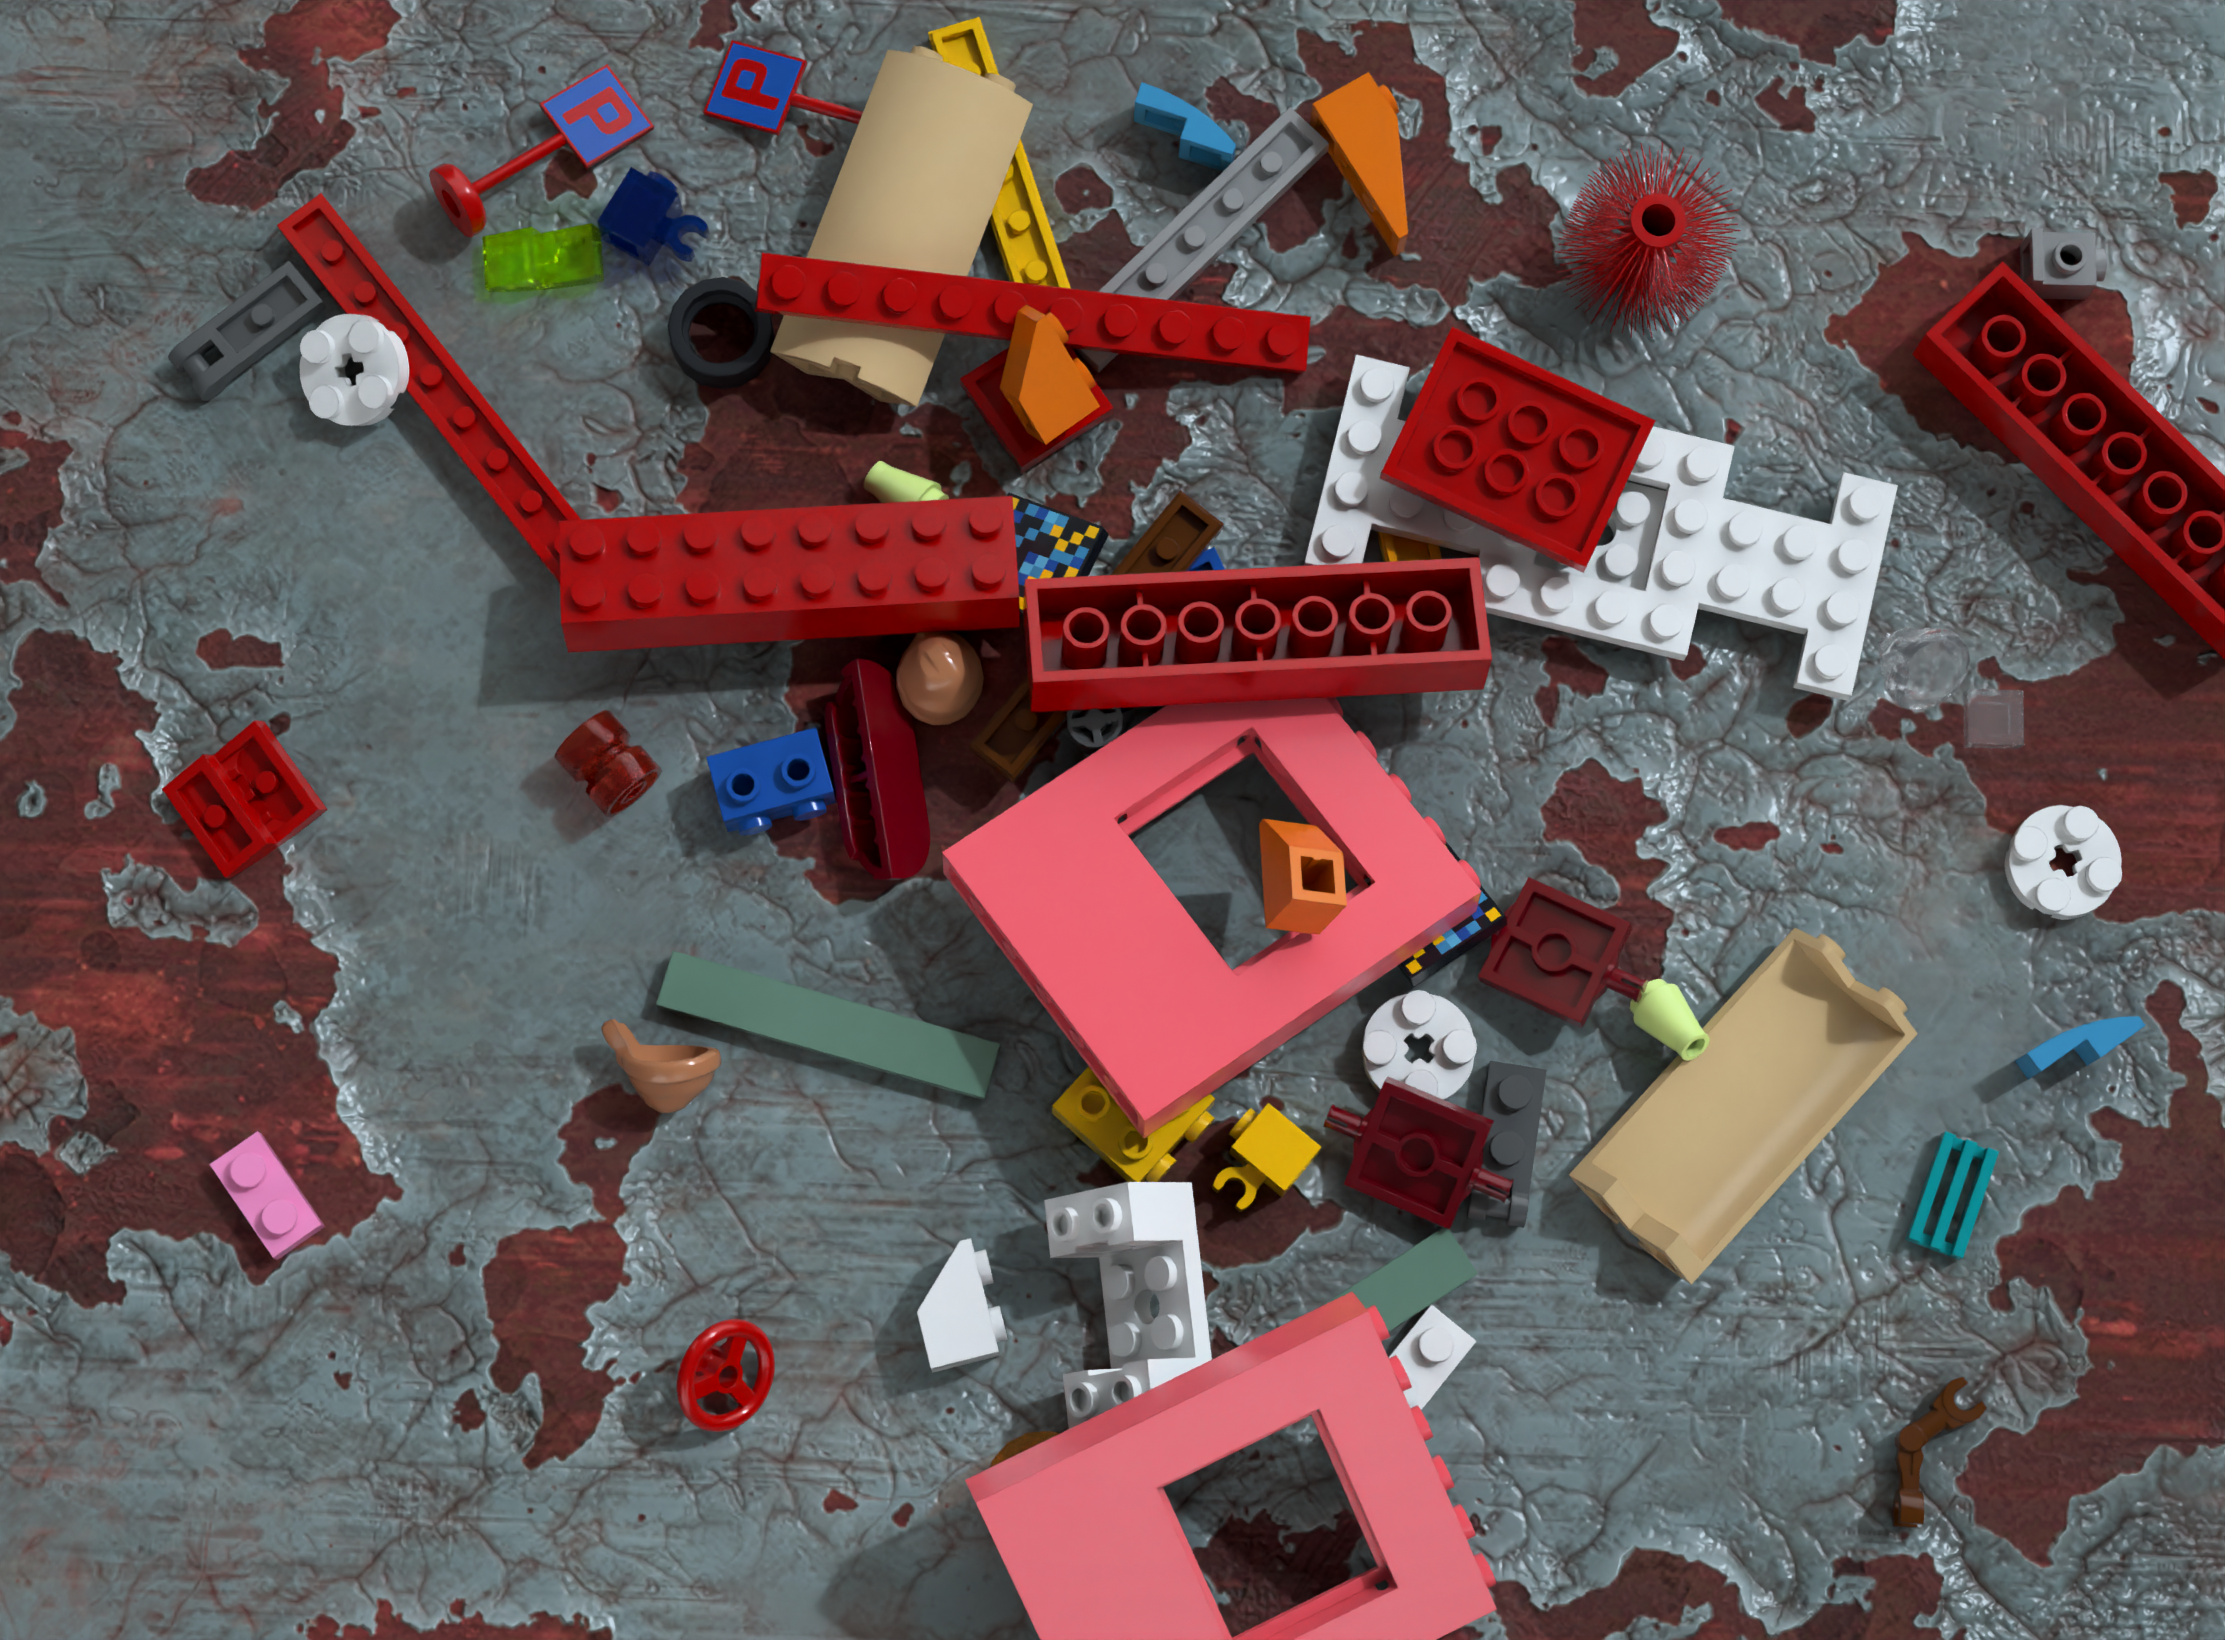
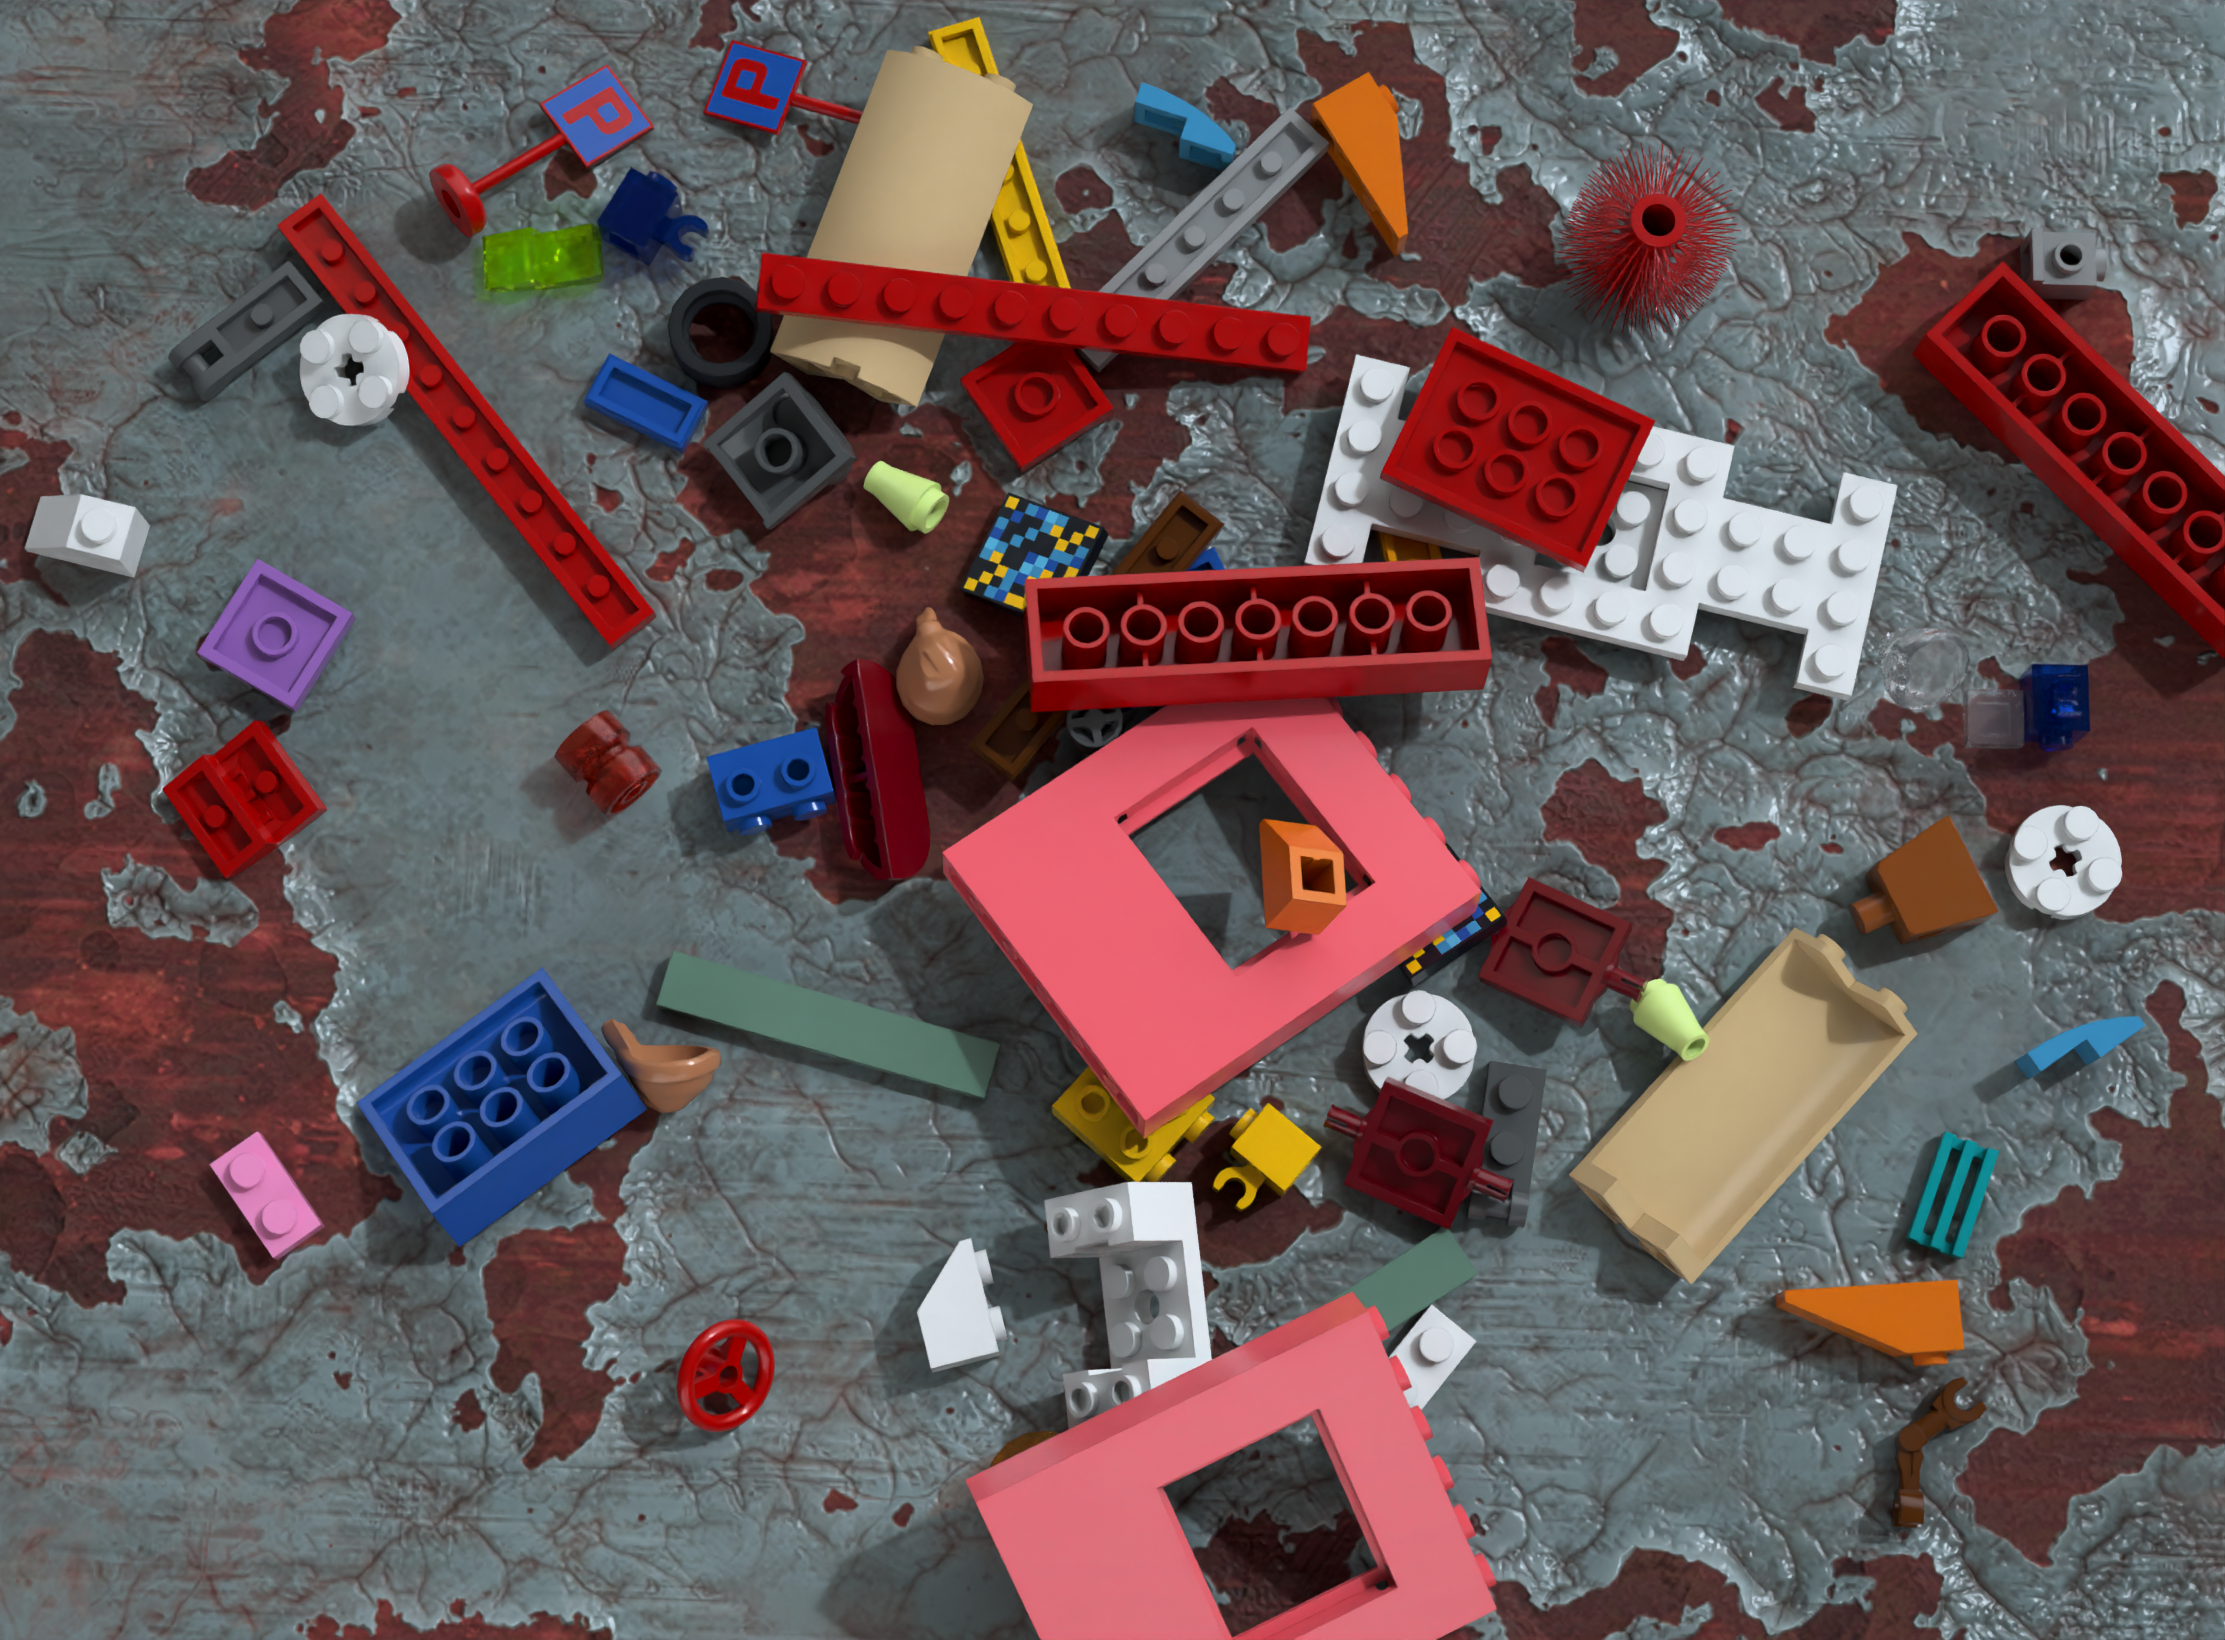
(89, 532): none -> white slope
(276, 635): none -> medium lavender plate
(500, 1107): none -> blue slope
(646, 403): none -> blue tile
(781, 449): none -> dark grey slope
(788, 574): red brick -> none
(1042, 379): orange slope -> none
(1892, 1318): none -> orange slope
(1925, 888): none -> dark orange torso
(2055, 705): none -> clear blue brick

